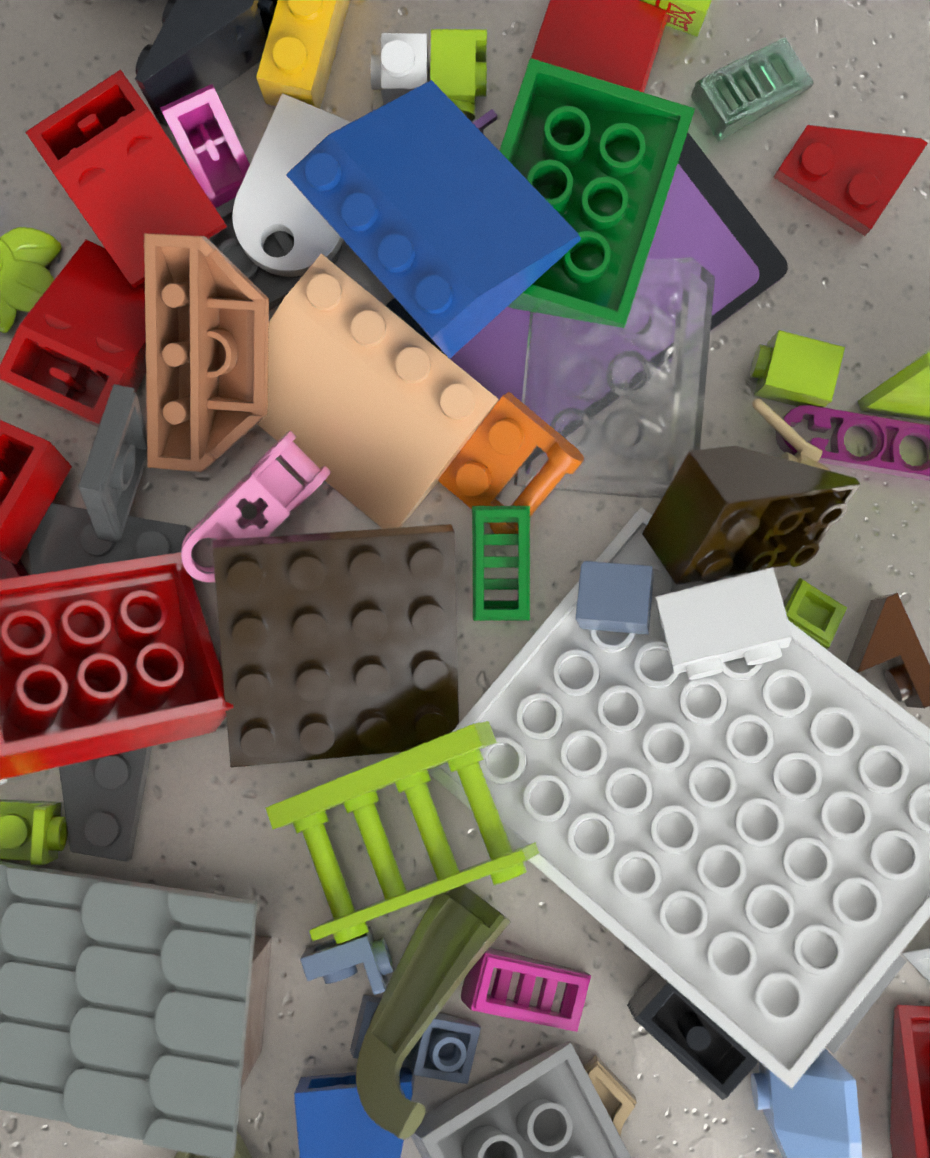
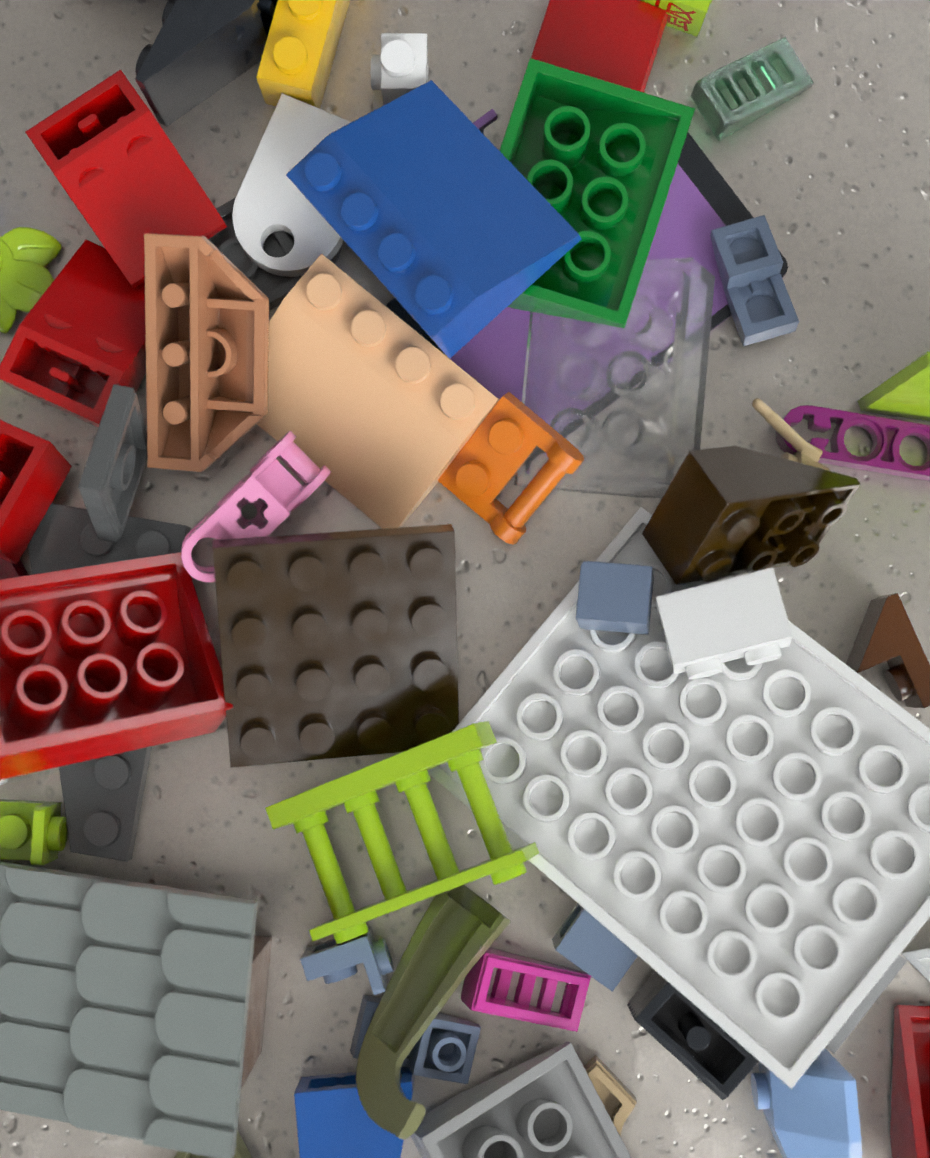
(208, 143): dark pink slope -> none
(460, 65): lime brick -> none
(501, 609): green slope -> none
(593, 948): none -> sand blue panel
(752, 280): none -> sand blue slope
(796, 370): lime brick -> none
(814, 612): lime slope -> none
(849, 171): red wing -> none

